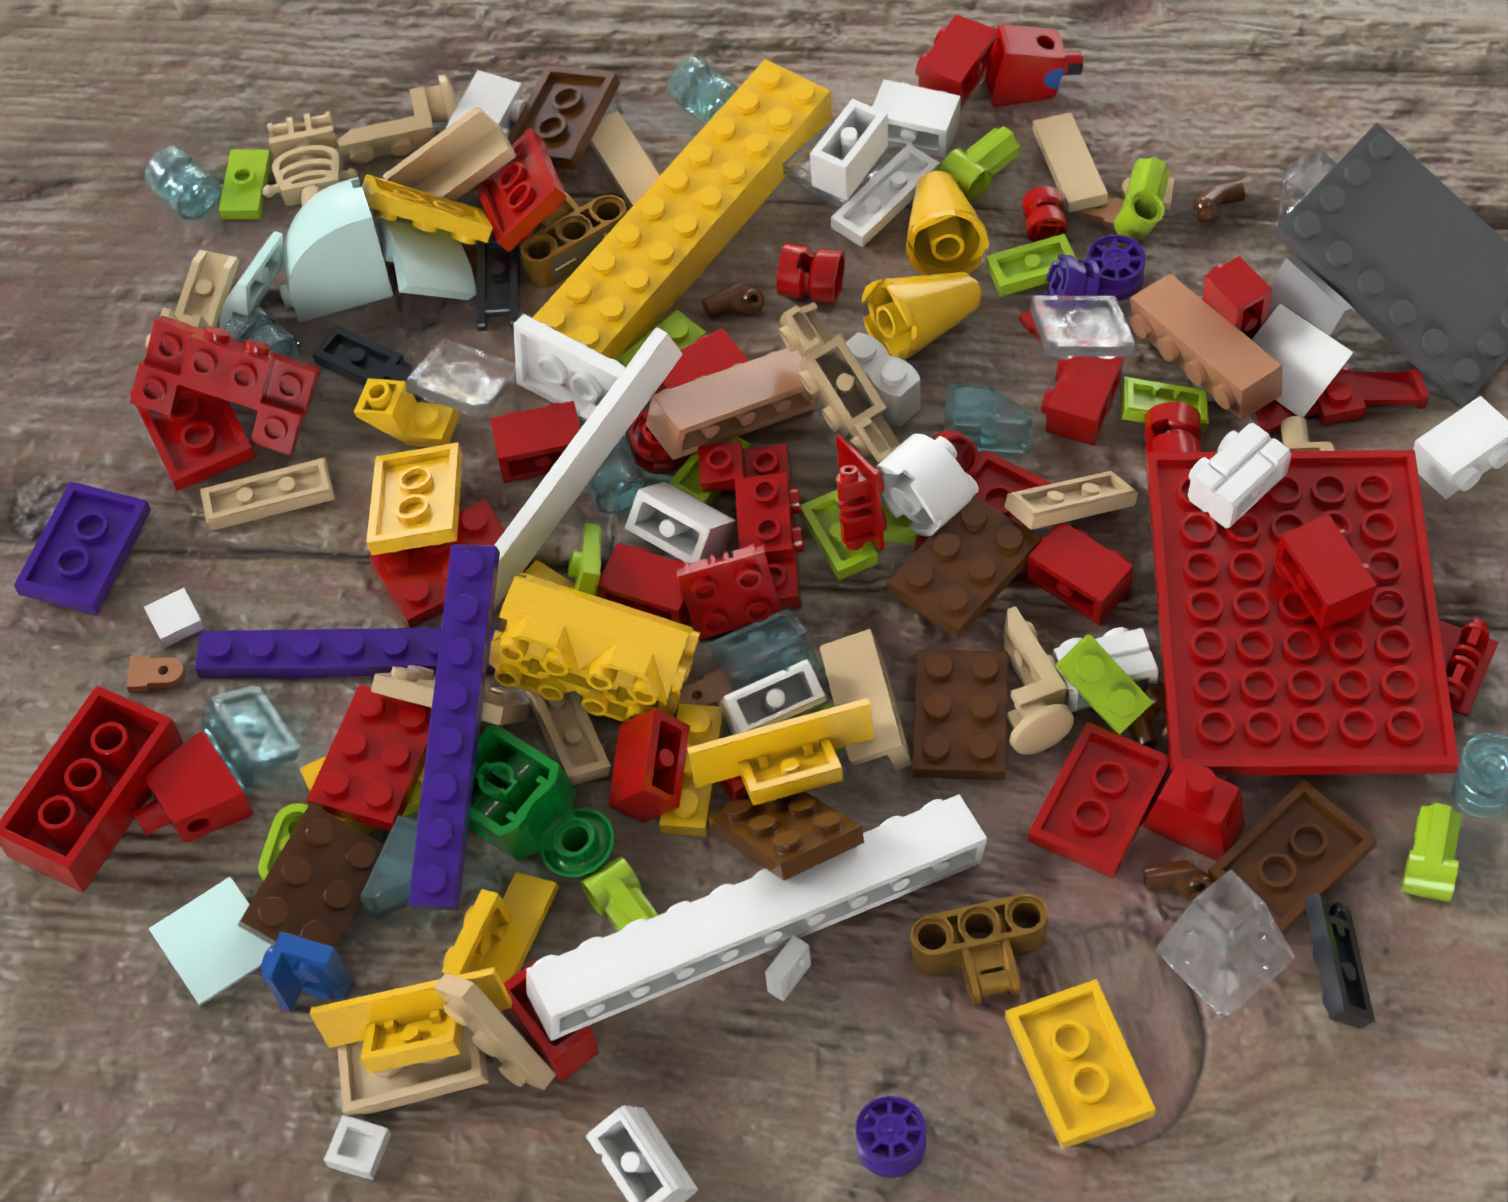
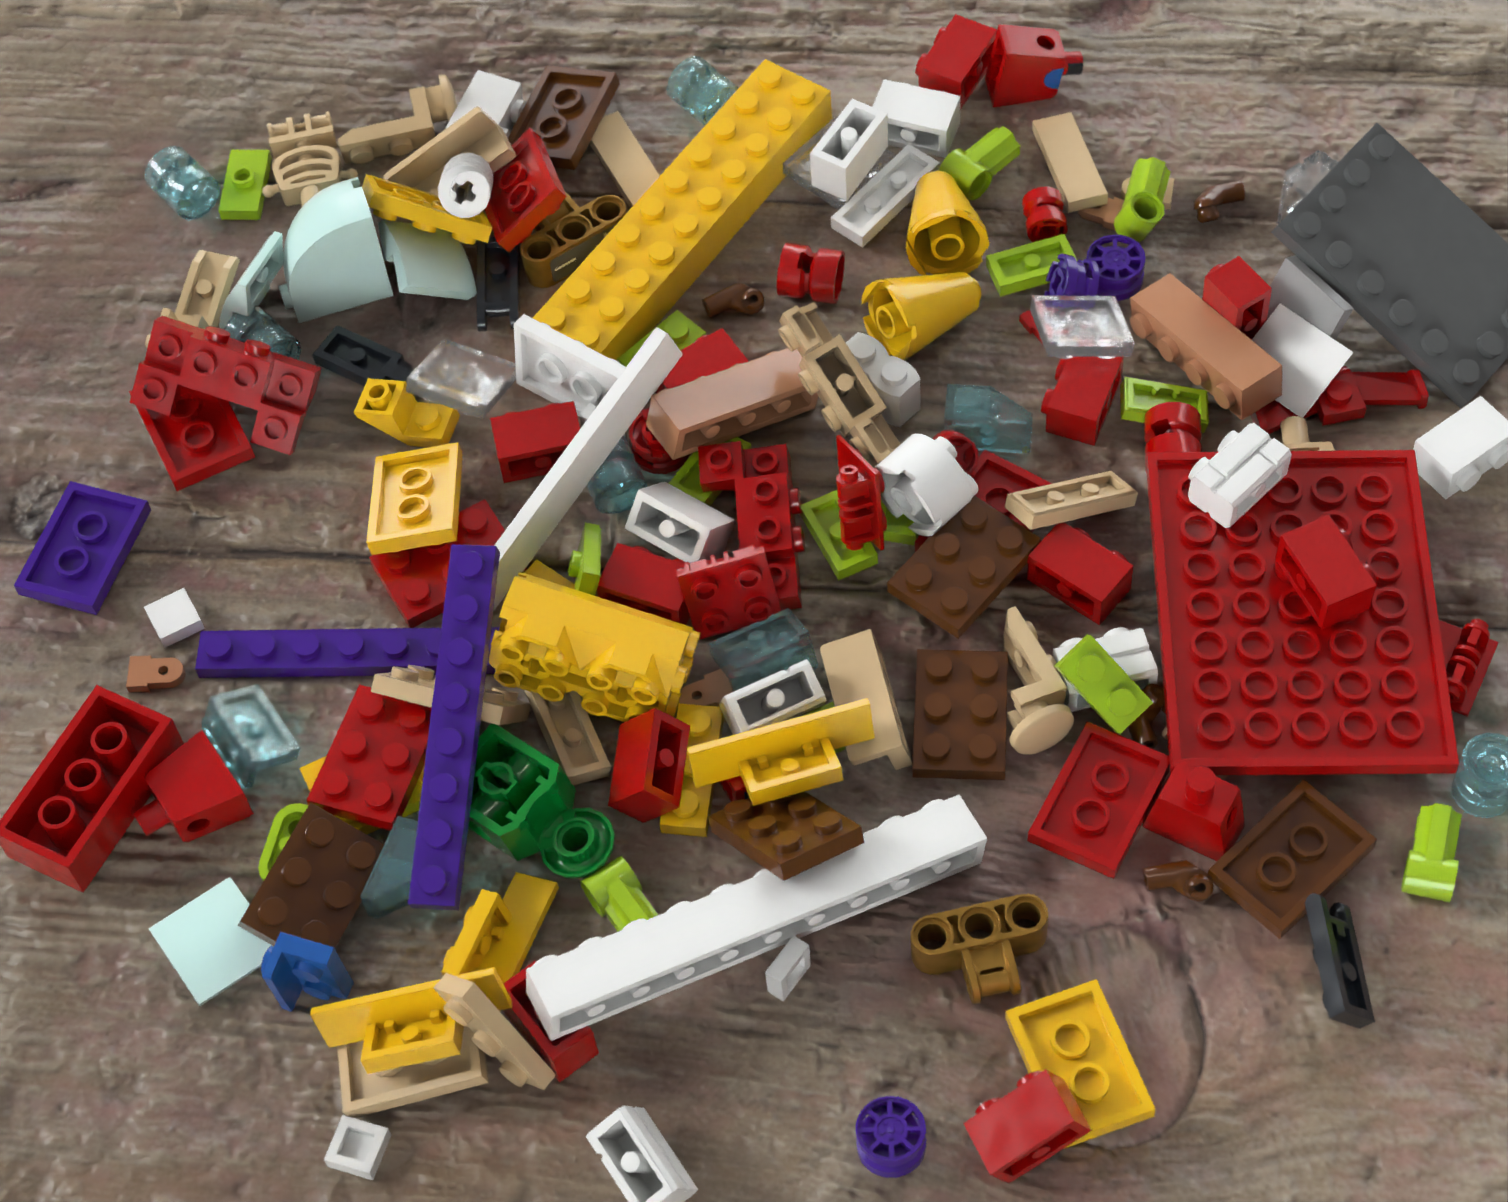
(267, 494): tan tile -> none
(473, 199): none -> white piece
(1026, 1125): none -> red brick
(1226, 945): clear slope -> none

